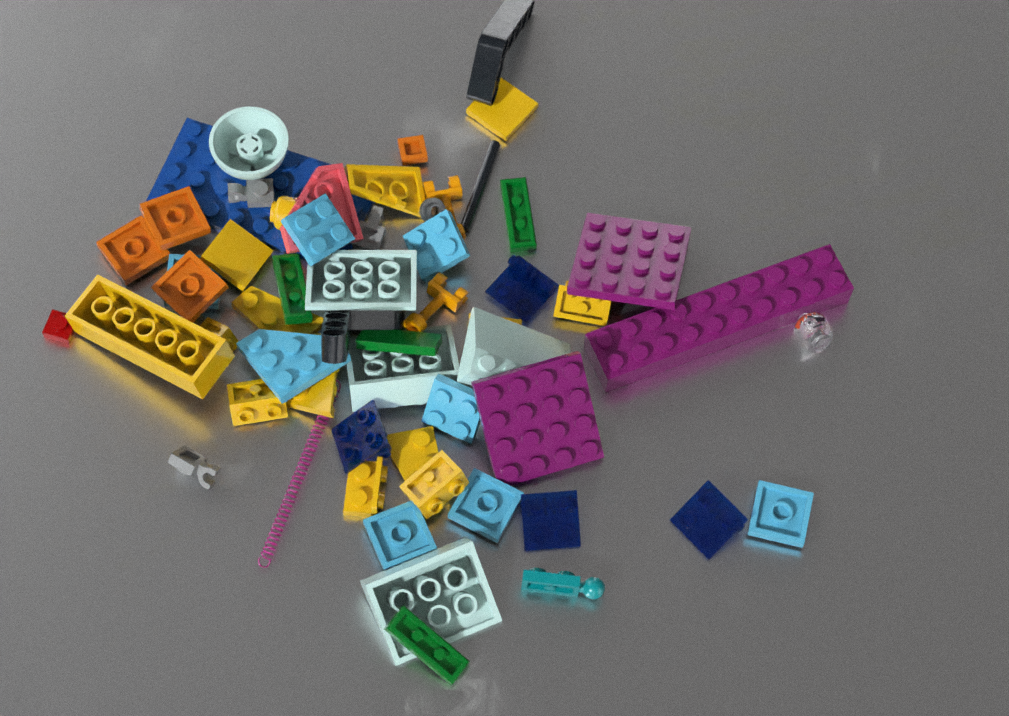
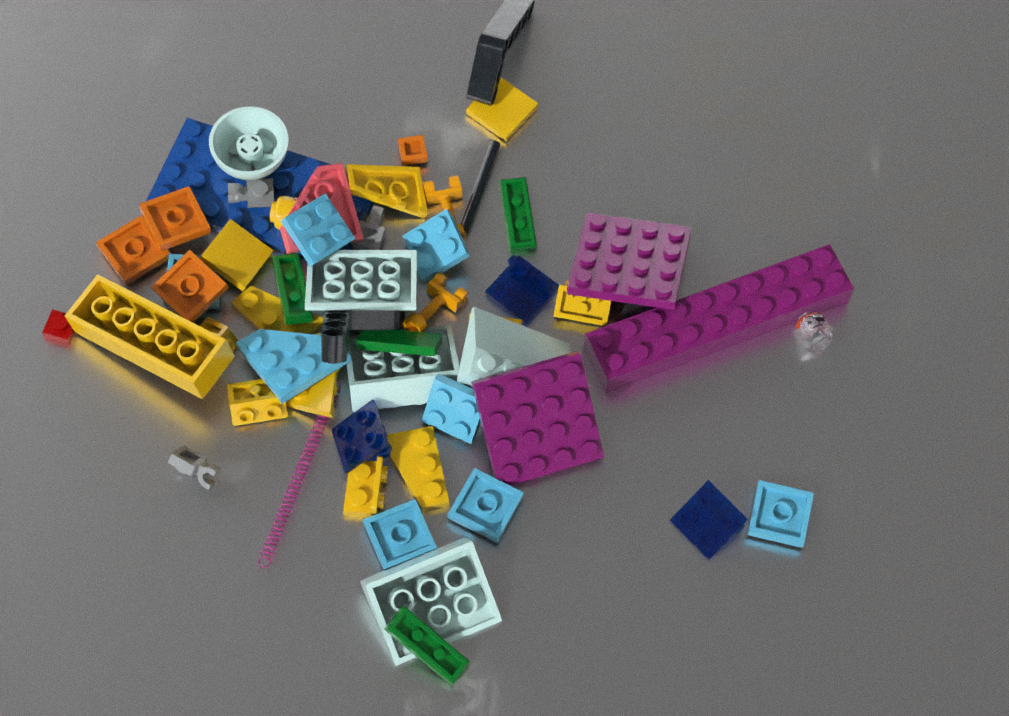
(427, 205): dark grey plate -> none
(434, 484): yellow bracket -> none
(550, 520): clear blue hinge -> none
(562, 583): teal plate -> none

